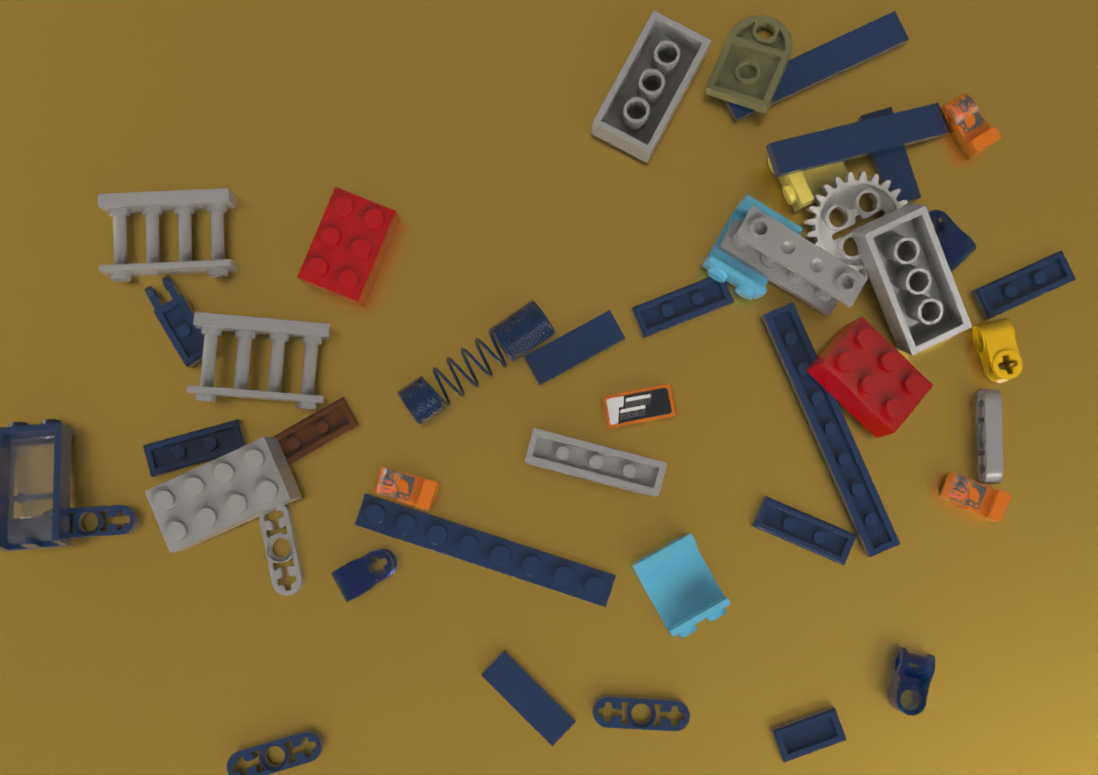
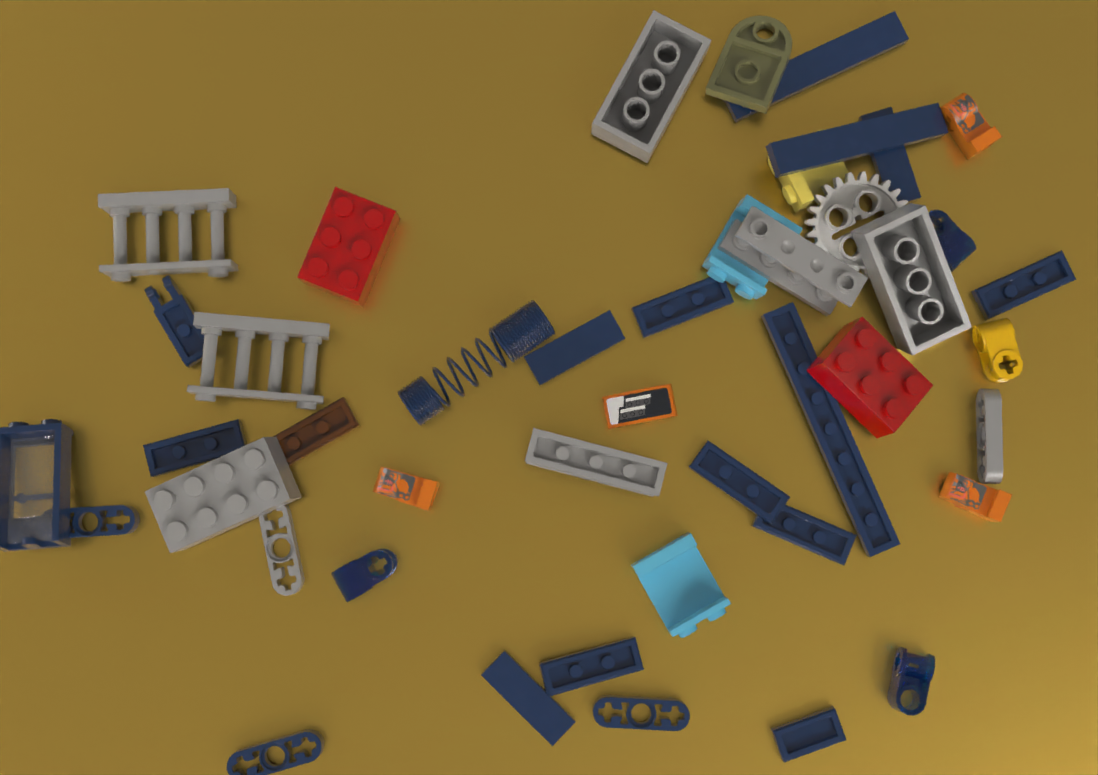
(485, 550): dark blue plate -> none
(591, 666): none -> dark blue tile
(739, 482): none -> dark blue tile

